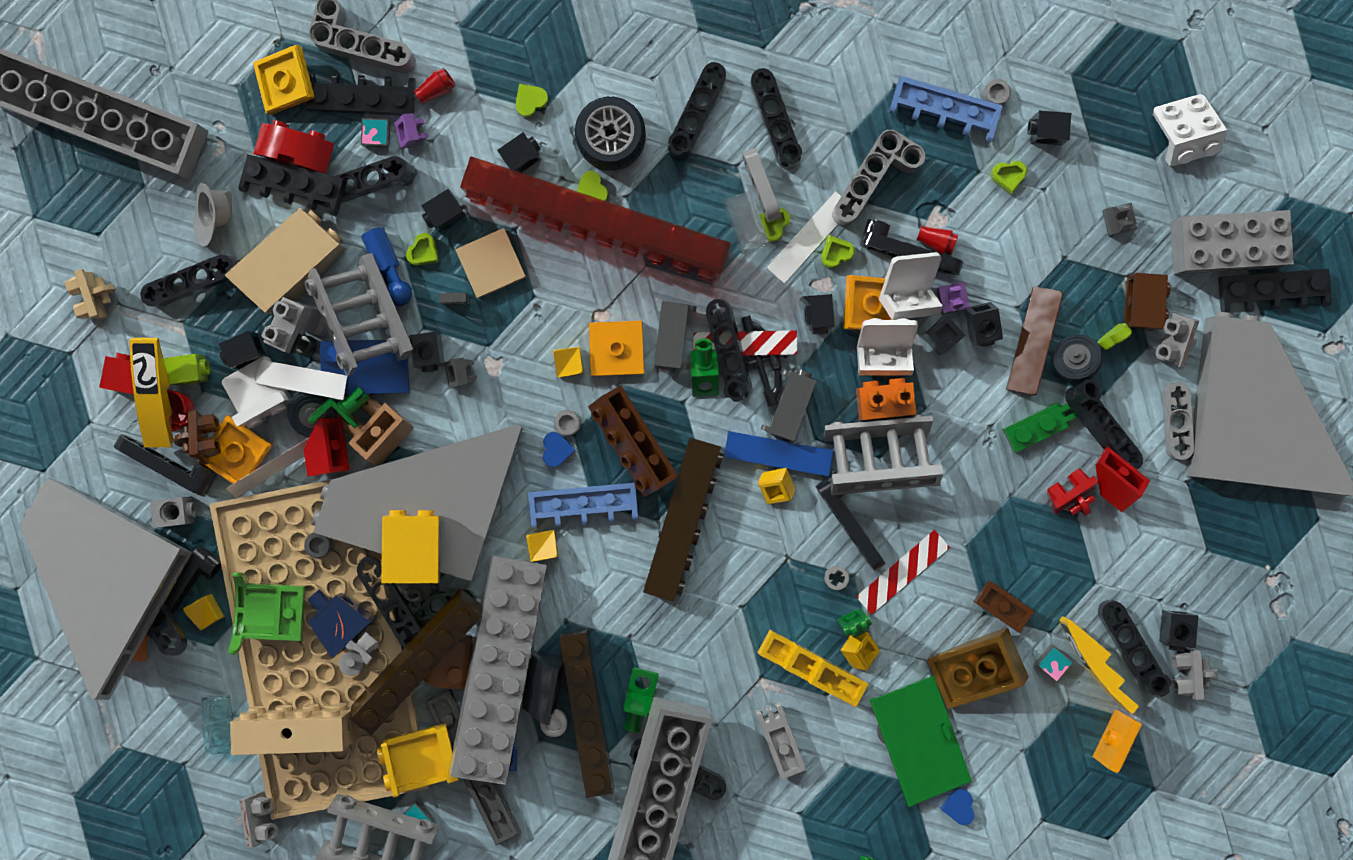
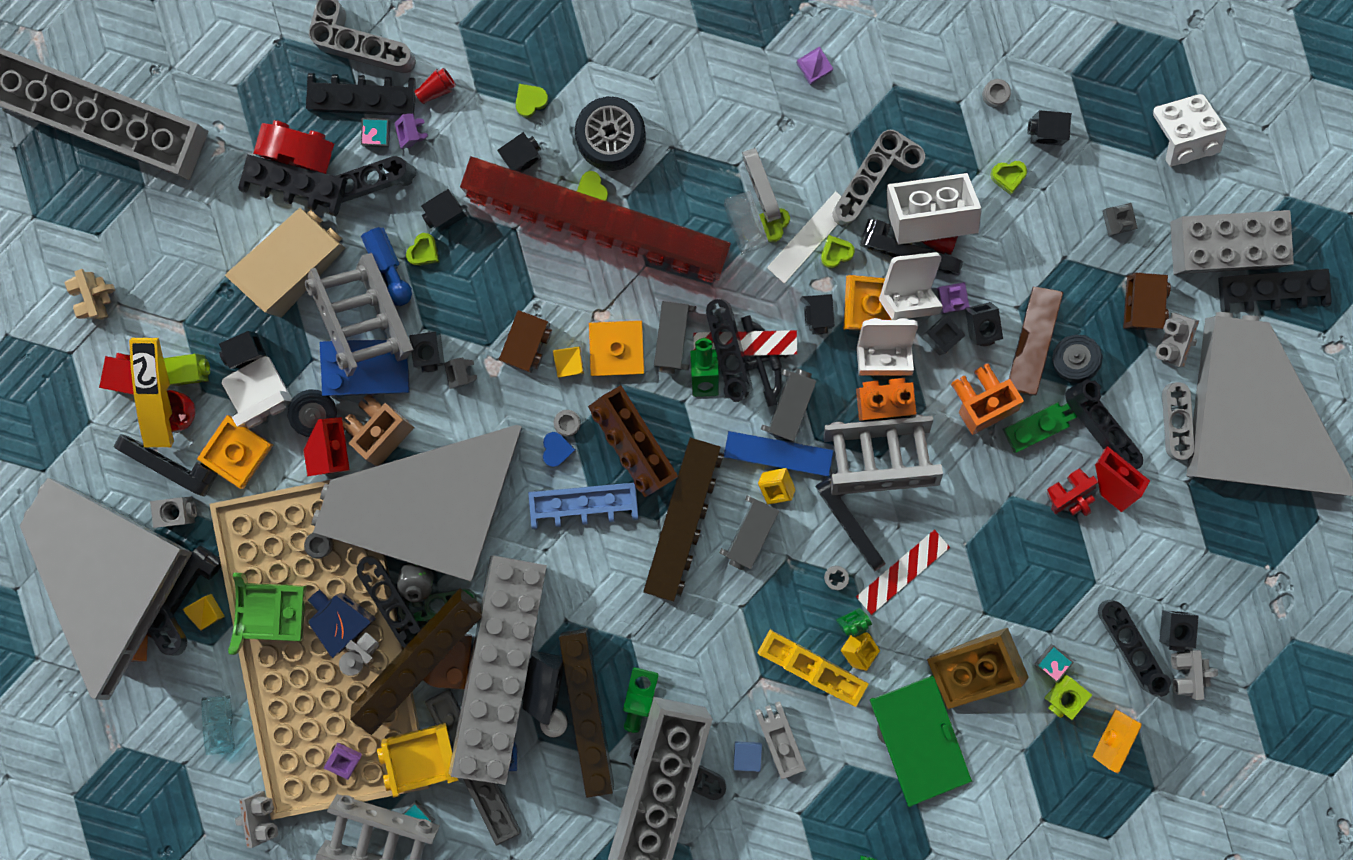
(188, 277): black beam -> none
(195, 438): reddish brown hips -> none
(211, 212): light grey piece -> none
(268, 470): white sticker -> none
(283, 79): yellow tile -> none
(289, 325): light grey hips -> none
(292, 730): tan brick -> none
(301, 379): white sticker -> none
(342, 761): none -> medium lavender tile
(344, 408): green bracket -> none
(410, 547): yellow panel -> none
(454, 299): dark grey tile -> none
(490, 263): tan tile -> none
(525, 341): none -> reddish brown brick
(542, 545): yellow slope -> none
(692, 109): black beam -> none
(747, 756): none -> medium blue tile
(751, 534): none -> dark grey brick
(777, 118): black beam -> none
(814, 65): none -> medium lavender tile
(933, 208): none -> white brick
(946, 106): medium blue hinge -> none
(959, 806): blue tile -> none
(990, 406): none -> orange brick
(1003, 606): reddish brown plate -> none
(1079, 697): none -> lime brick
(1094, 658): yellow slope -> none
(1115, 336): lime tile -> none

